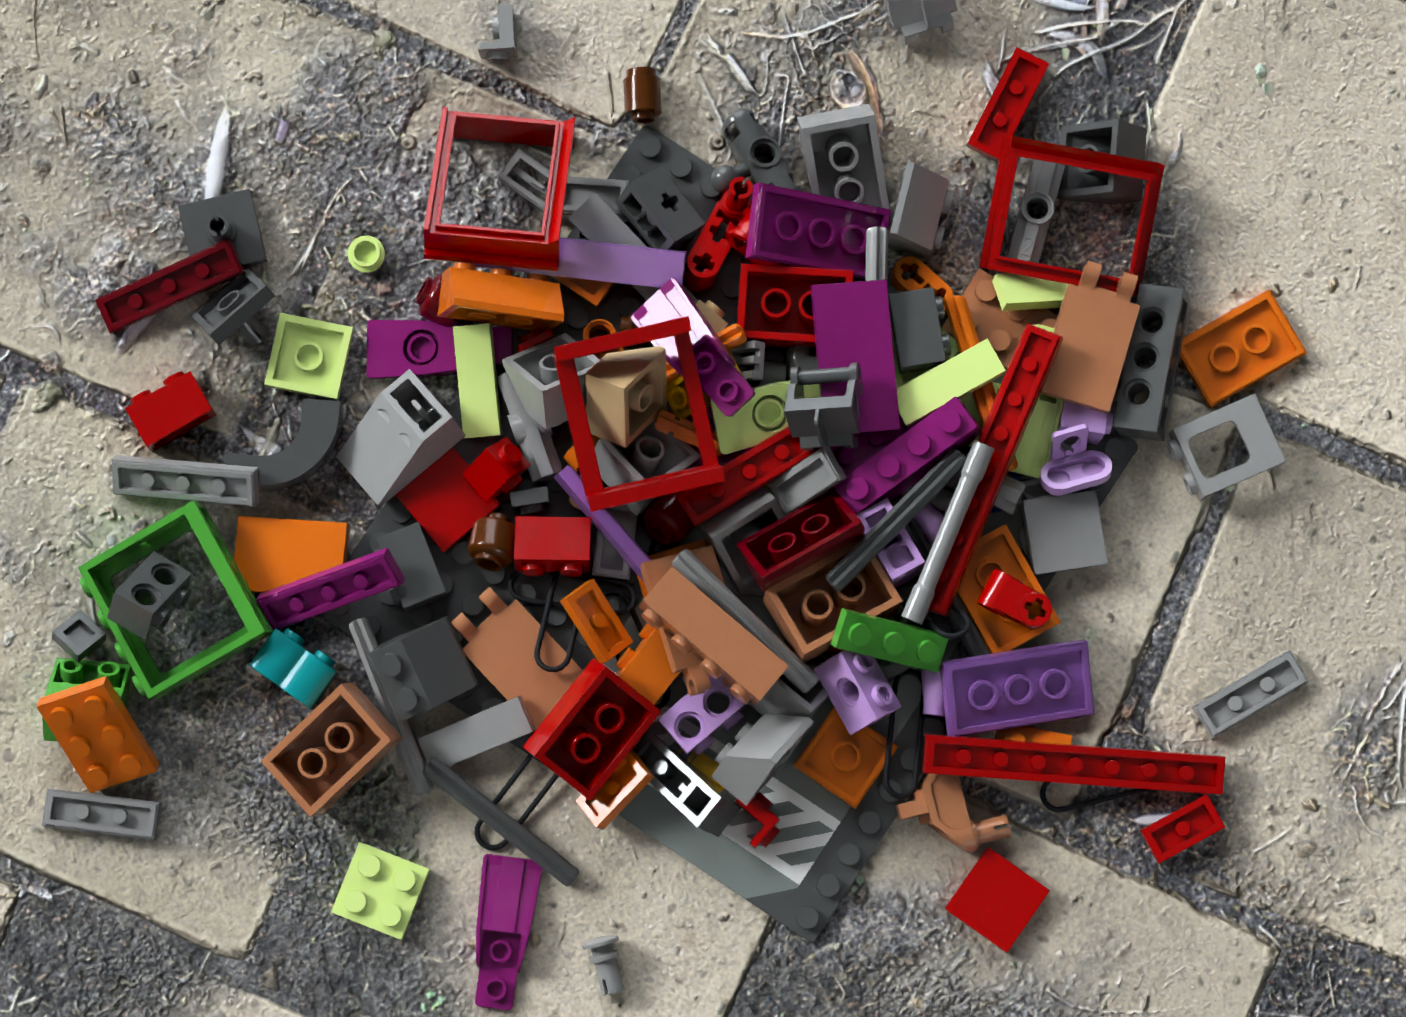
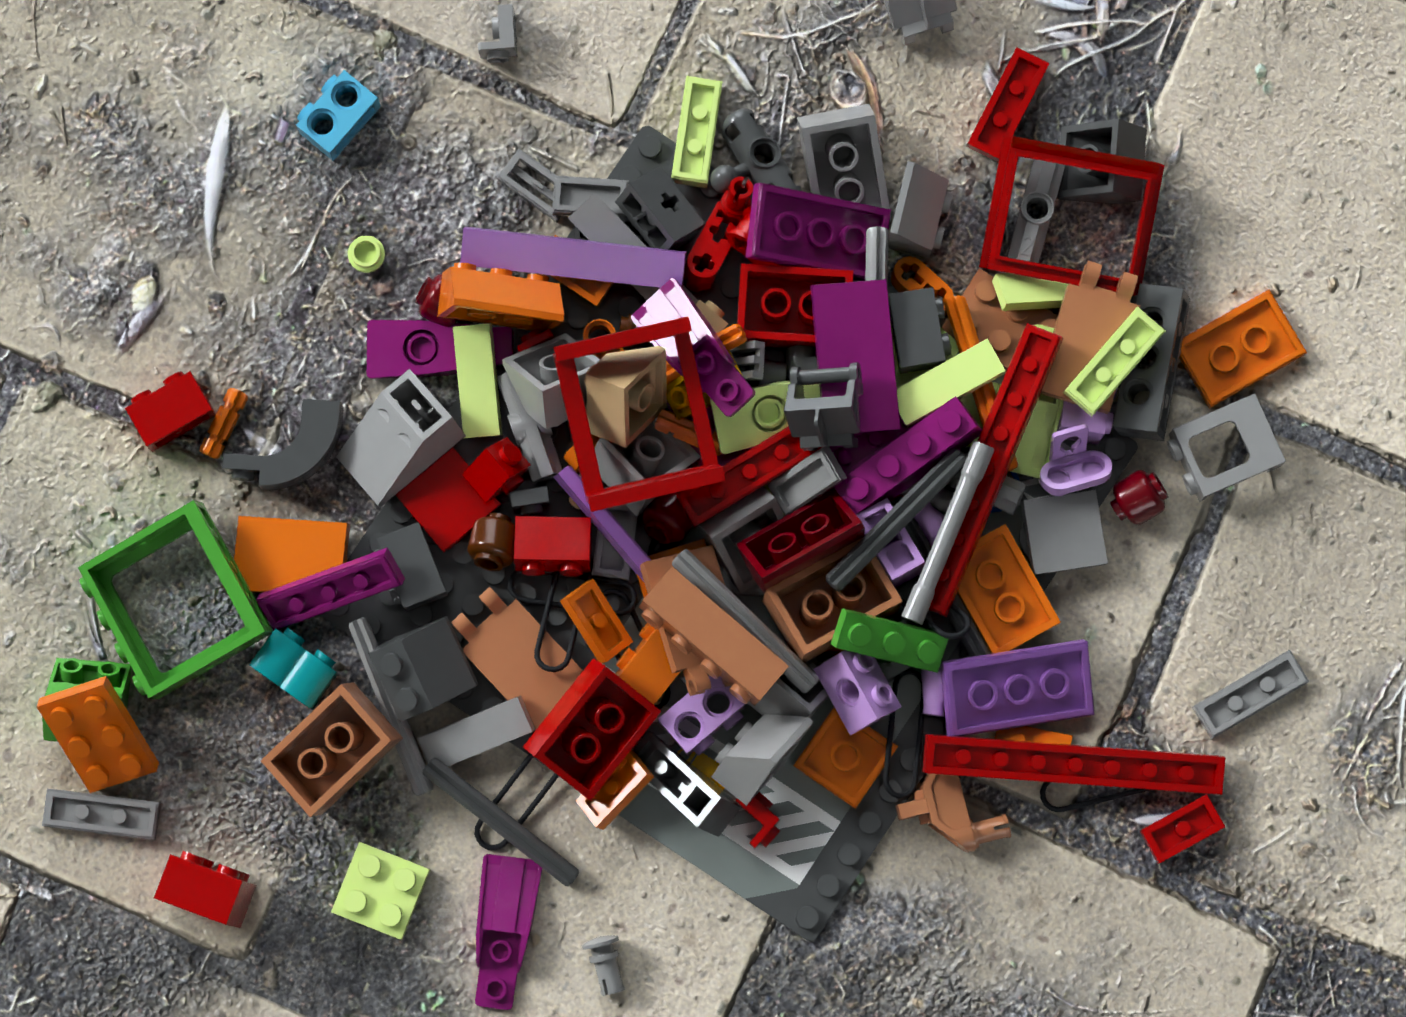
(78, 636): dark grey plate -> none
(150, 596): dark grey brick -> none
(170, 286): dark red tile -> none
(185, 480): light grey tile -> none
(211, 893): none -> red brick
(222, 218): dark grey tile -> none
(223, 423): none -> orange axle
(235, 309): dark grey tile -> none
(309, 356): yellowish green plate -> none
(346, 120): none -> medium azure brick
(498, 245): red piece -> none
(642, 95): reddish brown brick -> none
(696, 131): none -> yellowish green tile
(997, 899): red tile -> none
(1008, 596): red piece -> none
(1114, 361): none -> yellowish green tile
(1139, 497): none -> dark red head

